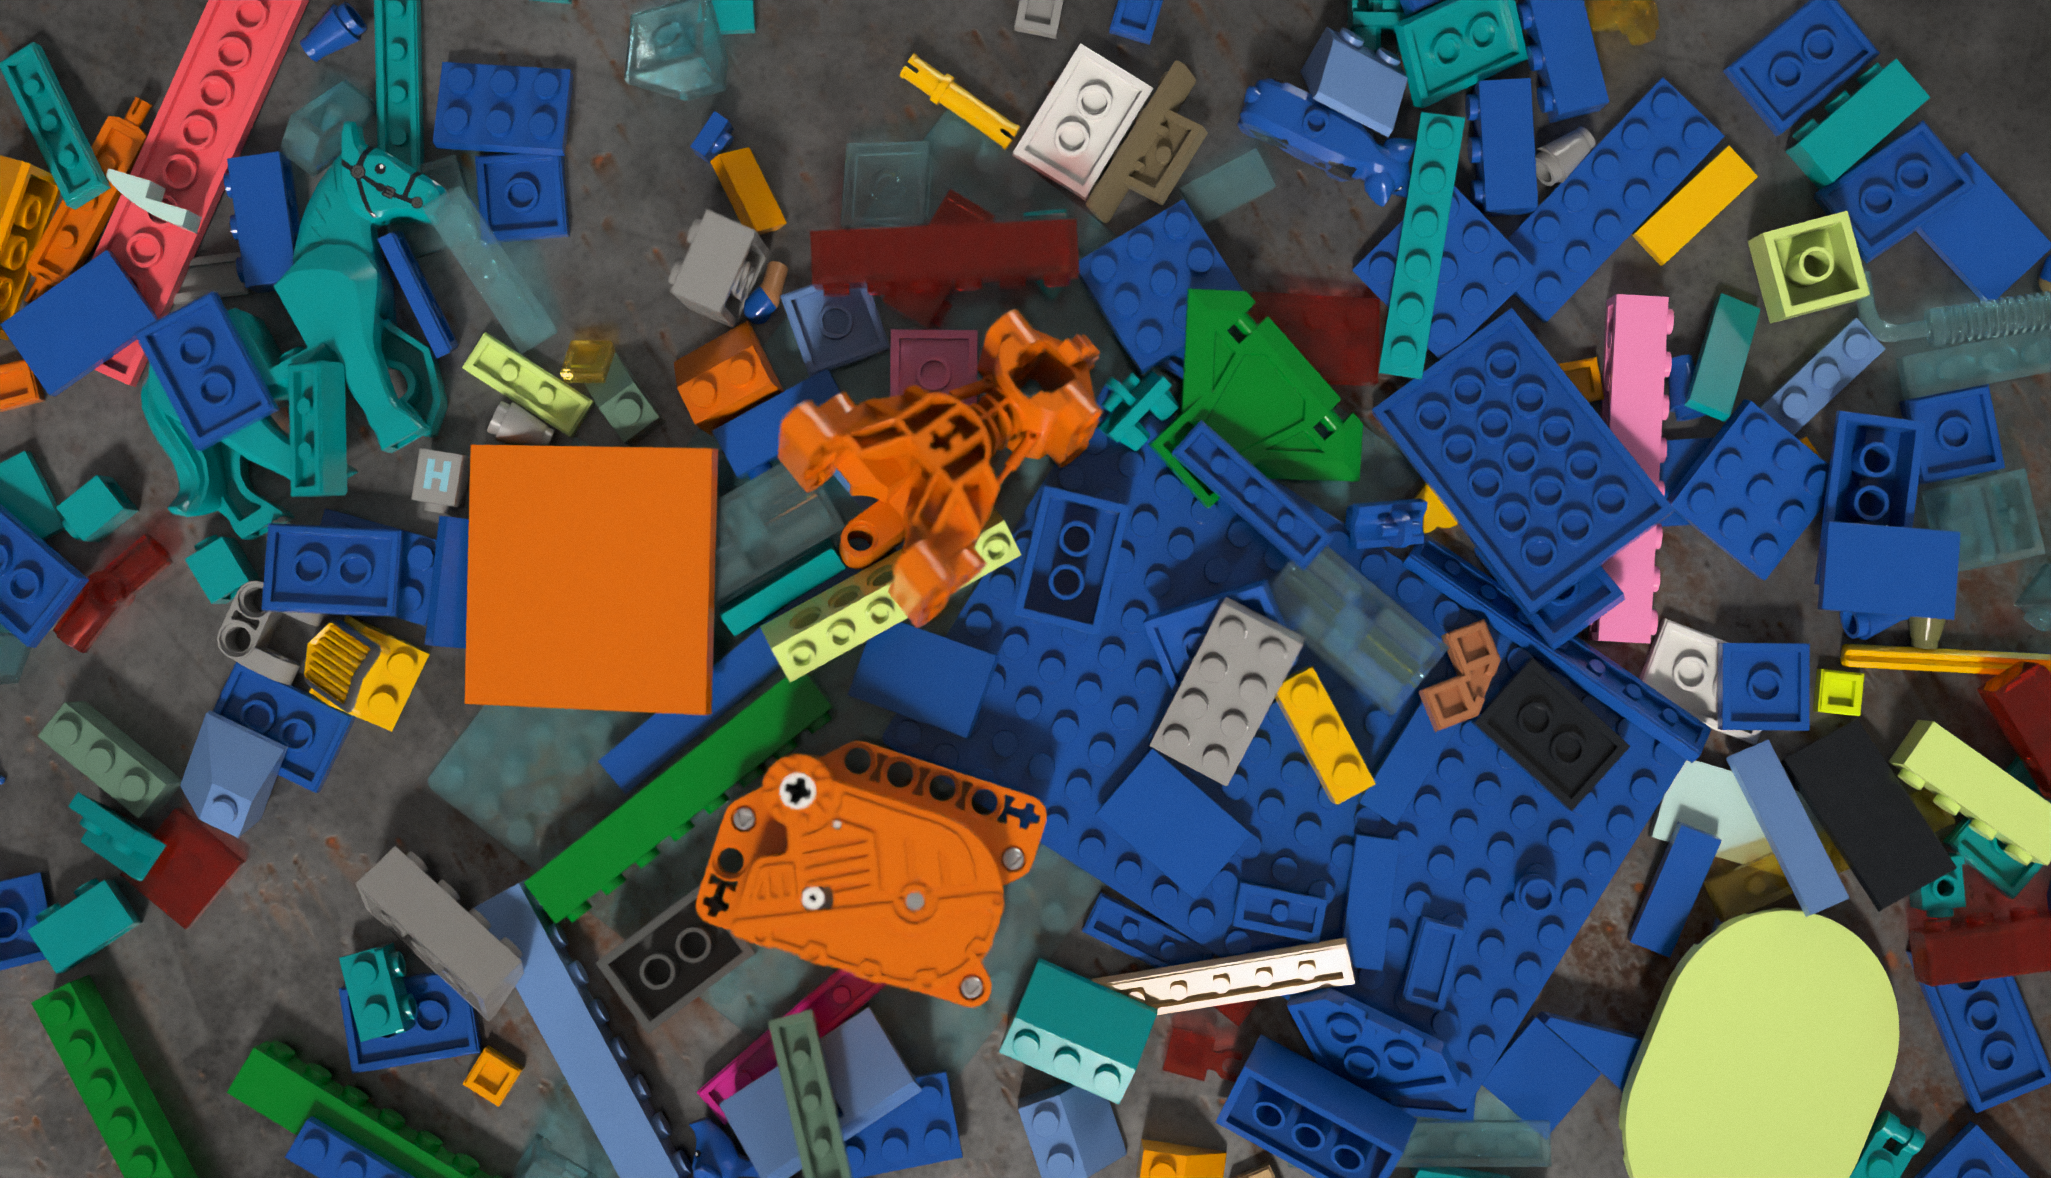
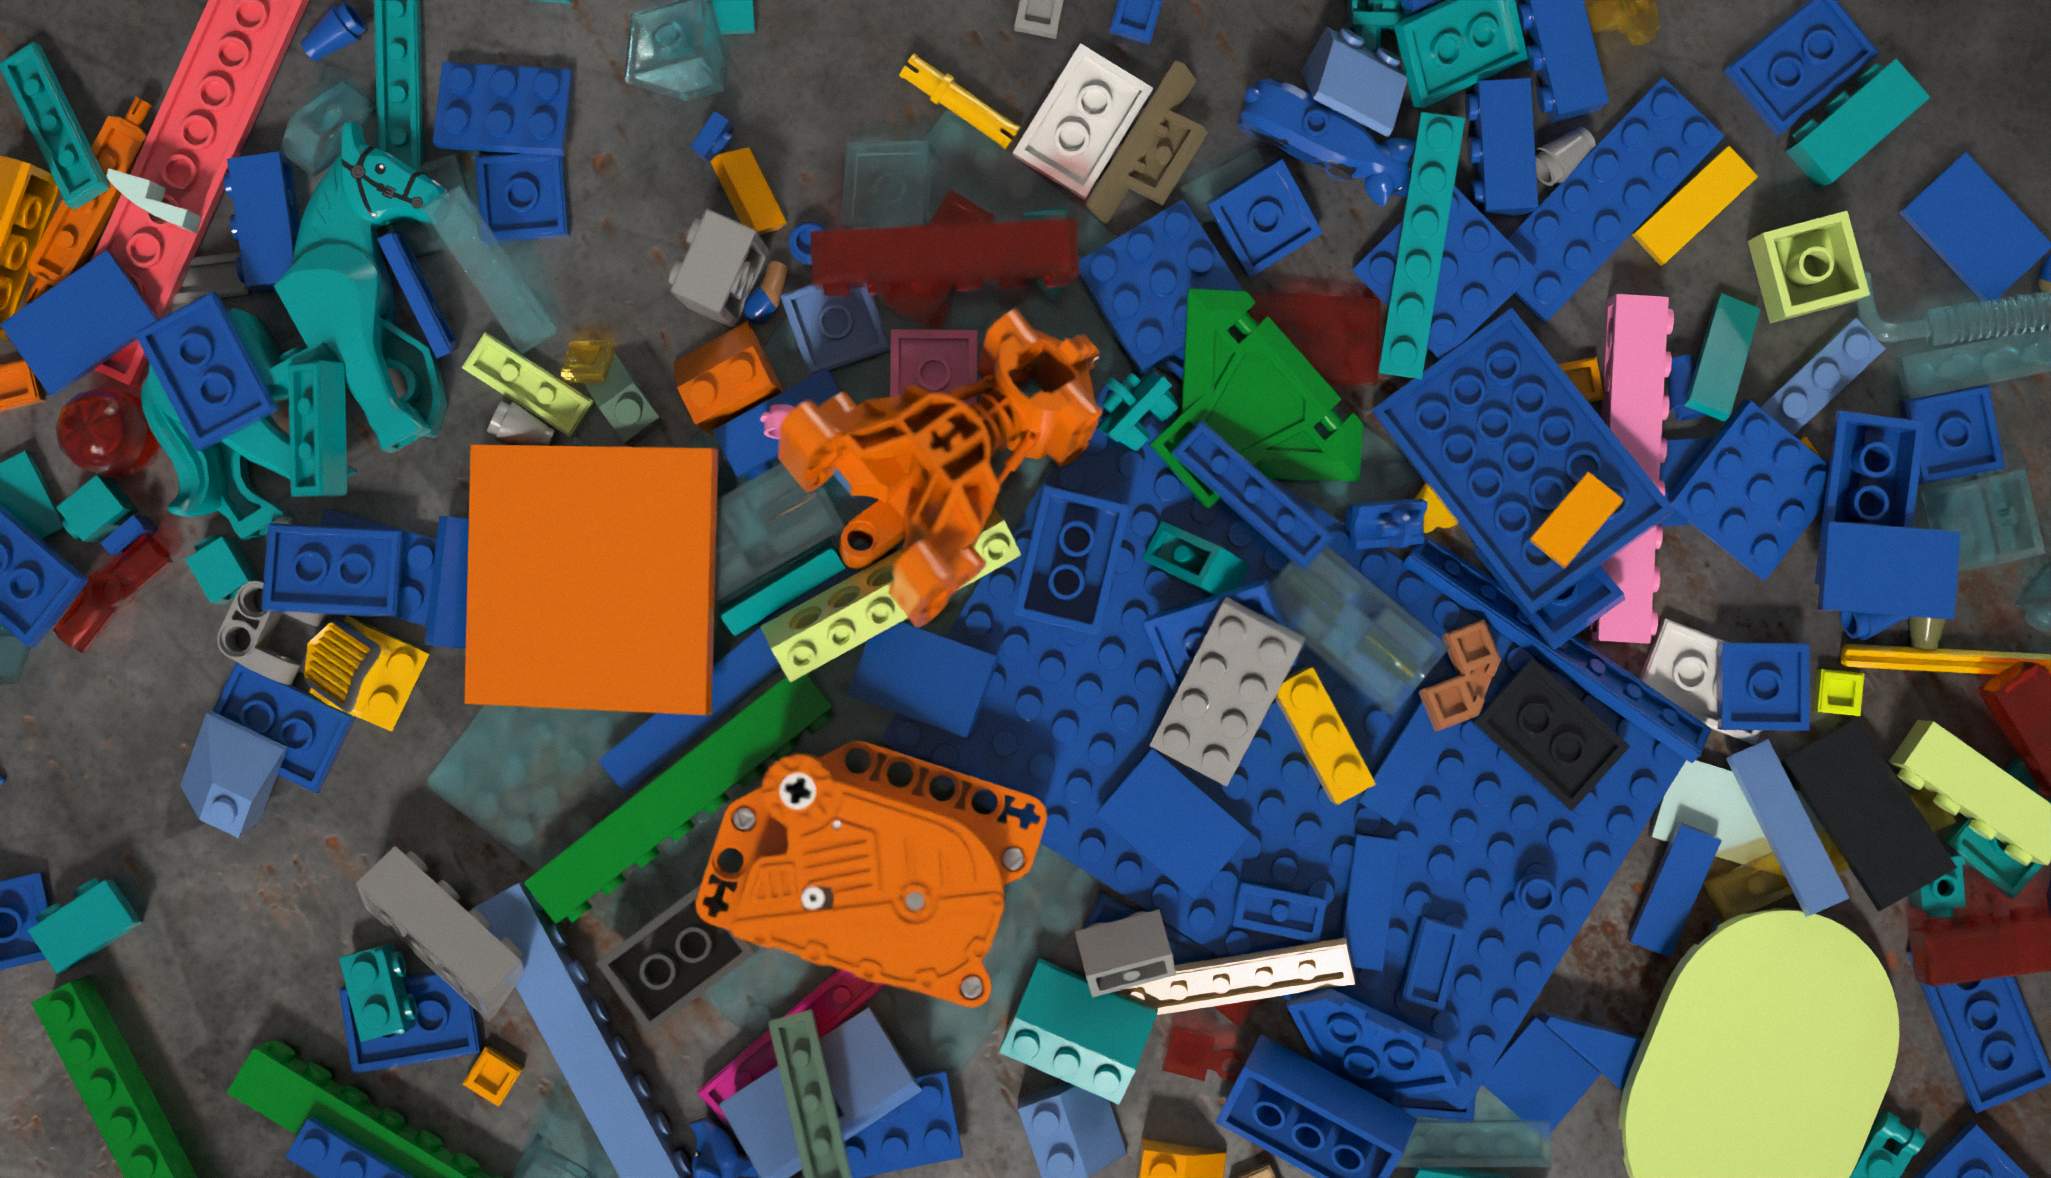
(106, 433): none -> clear red tile
(110, 758): sand green brick -> none
(116, 837): teal bracket -> none
(128, 534): none -> blue tile
(189, 869): clear red tile -> none
(441, 480): light grey brick -> none
(773, 419): none -> bright pink plate
(800, 241): none -> blue plate
(1125, 953): none -> light grey brick
(1195, 560): none -> teal slope
(1264, 217): none -> blue plate
(1576, 520): none -> light orange tile
(1897, 190): blue tile -> none

